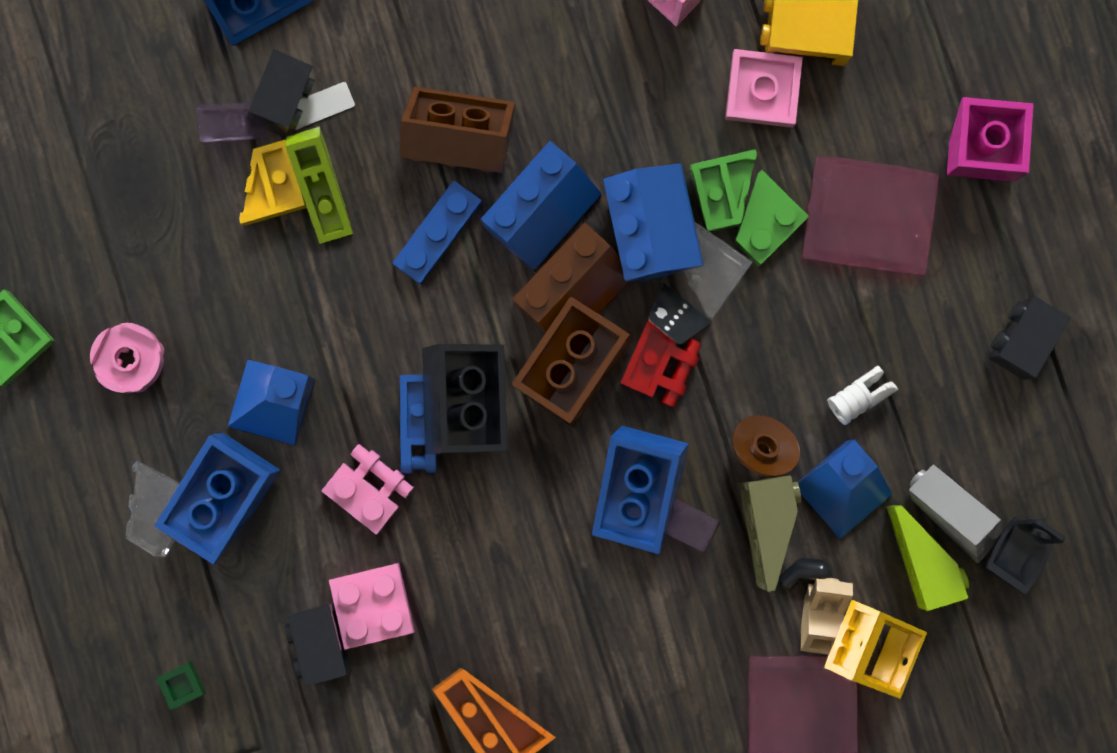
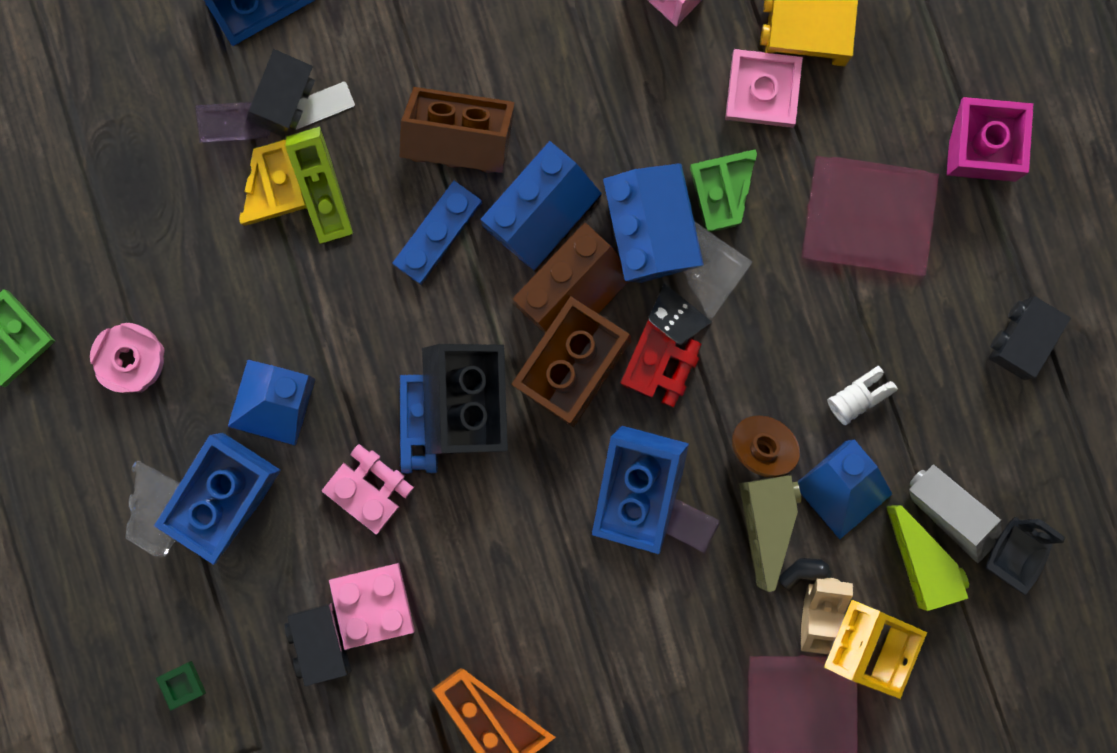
(767, 219): bright green wing -> none

